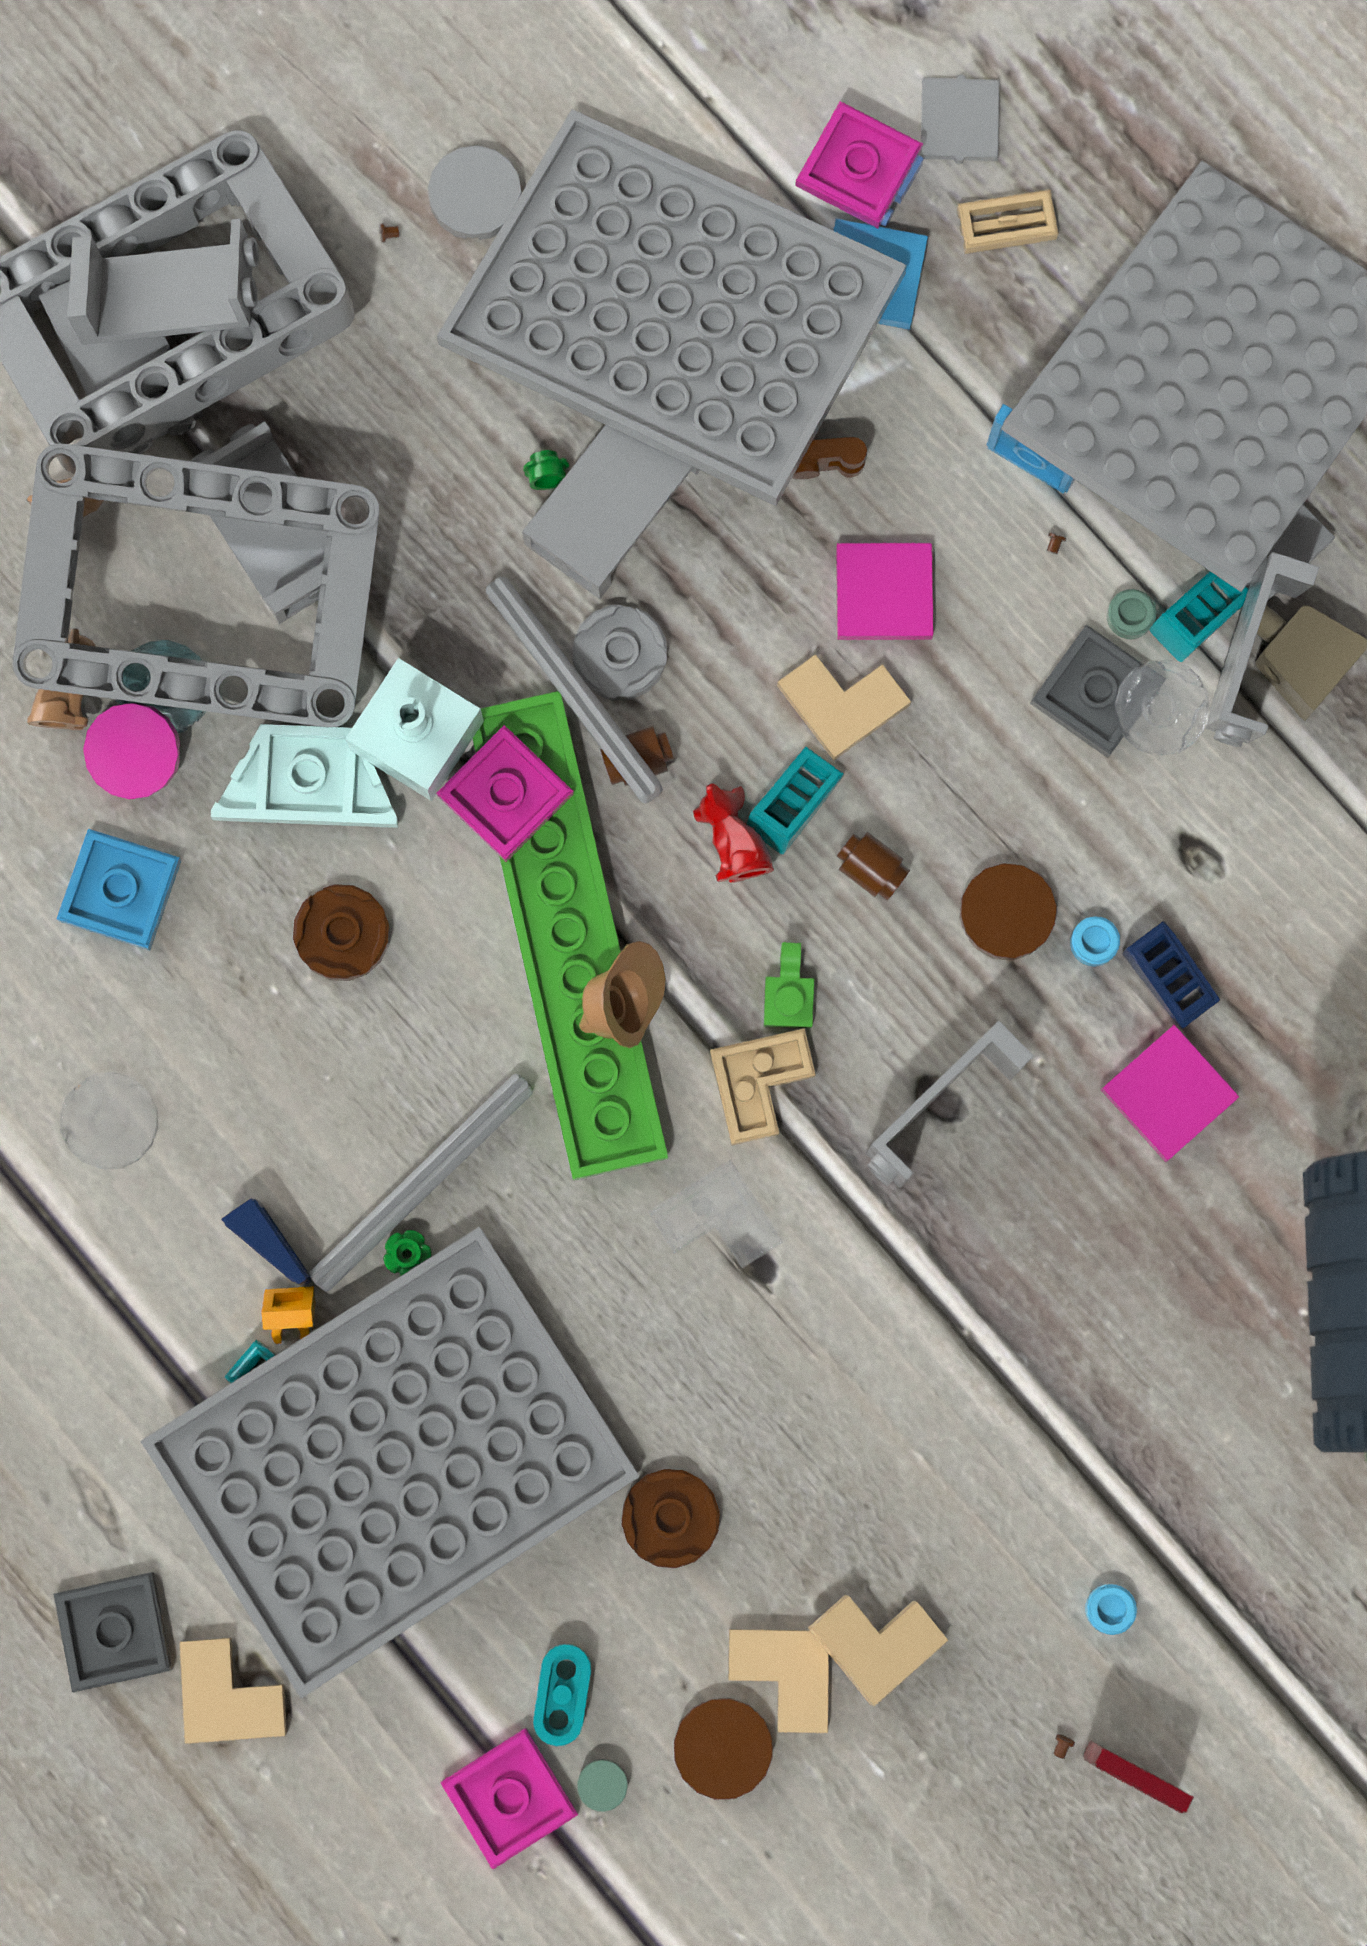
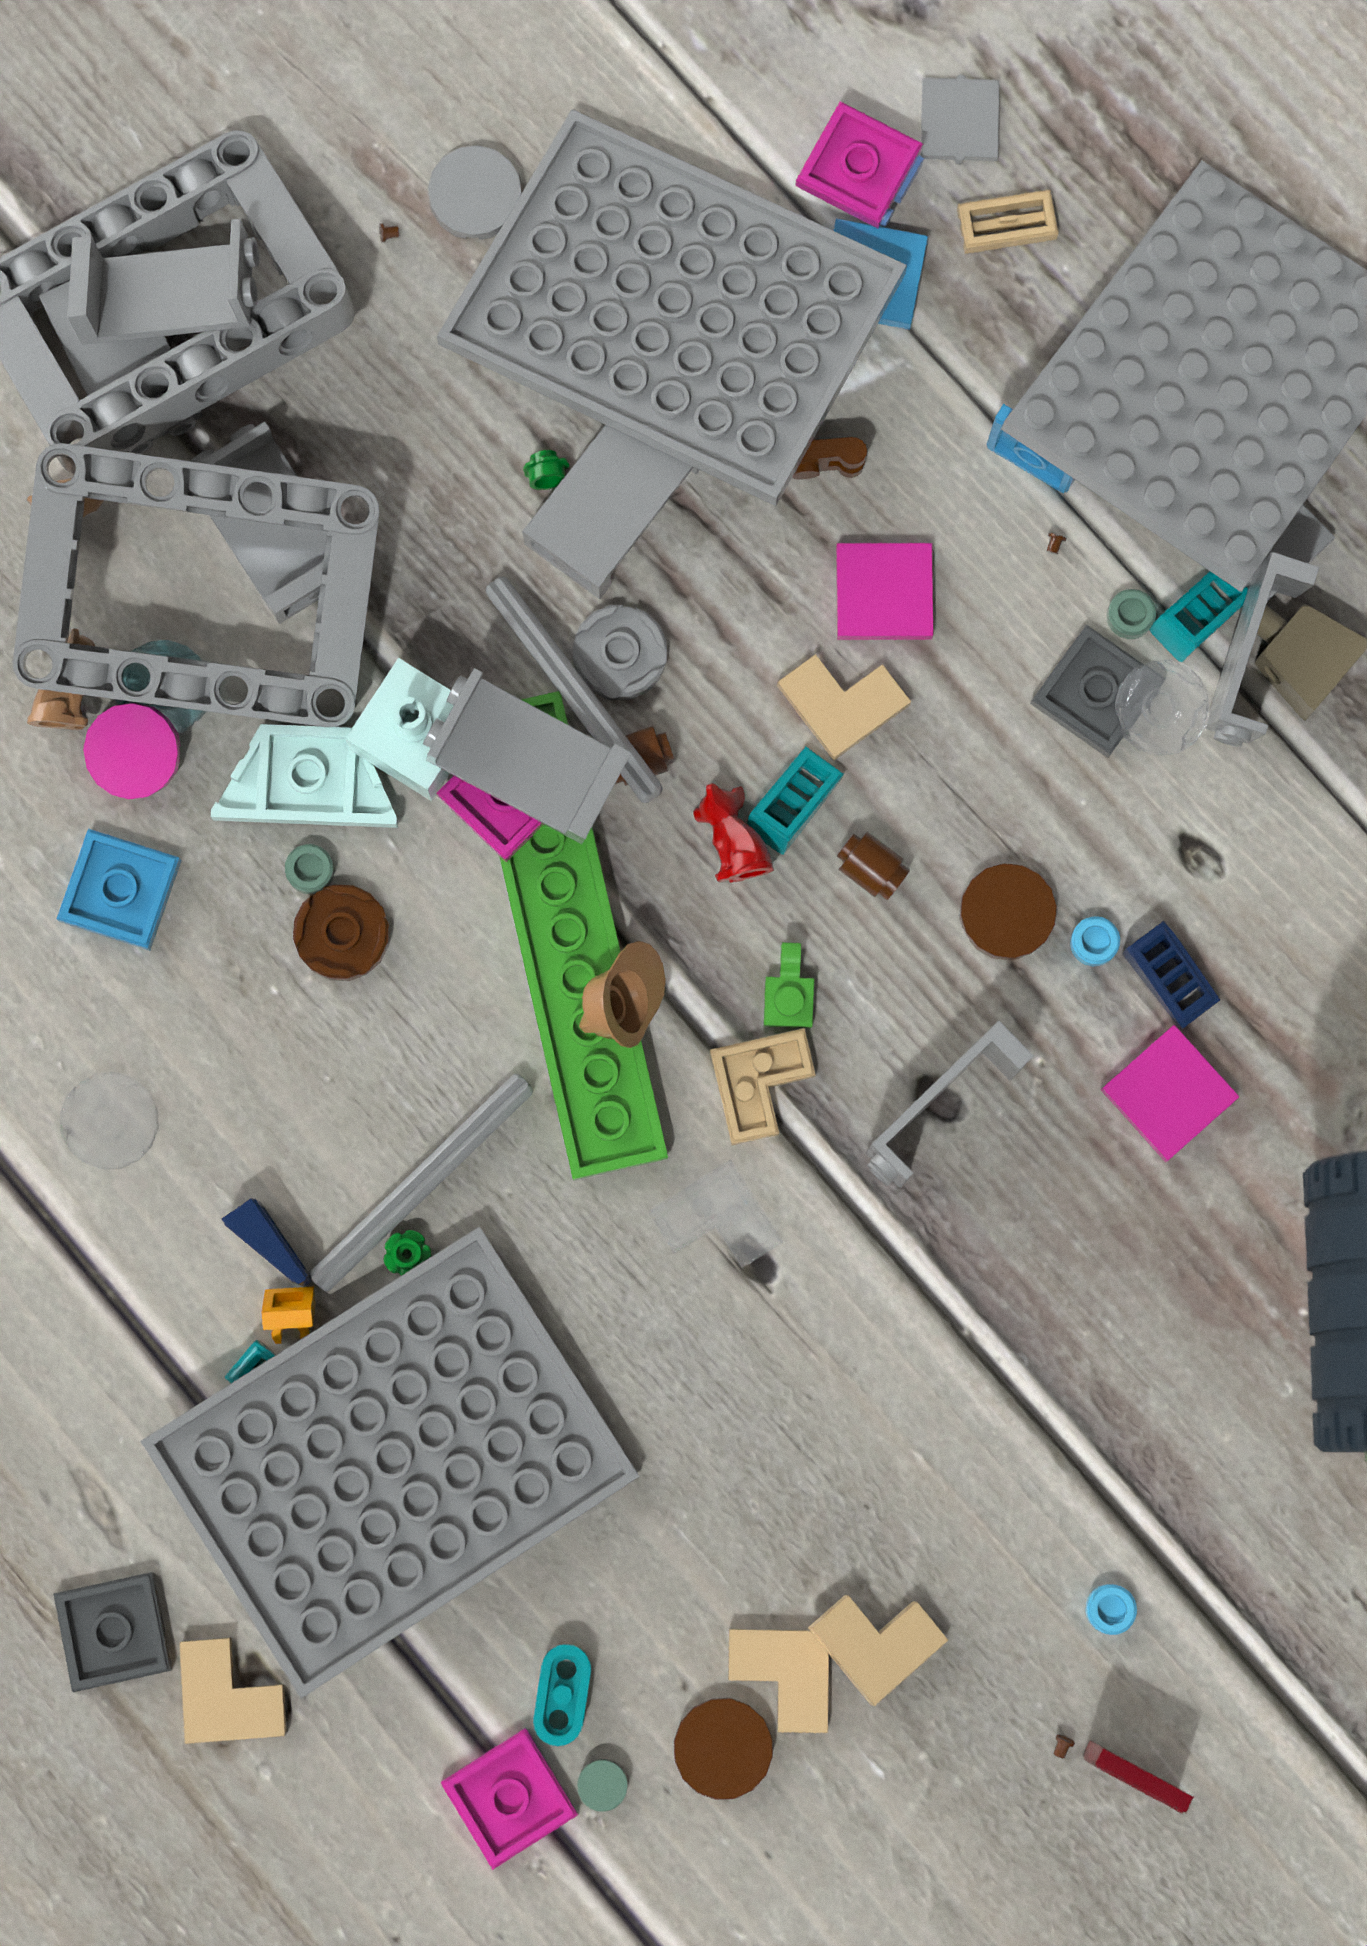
(309, 869): none -> sand green tile
(524, 756): none -> light grey panel
(670, 1518): reddish brown tile -> none

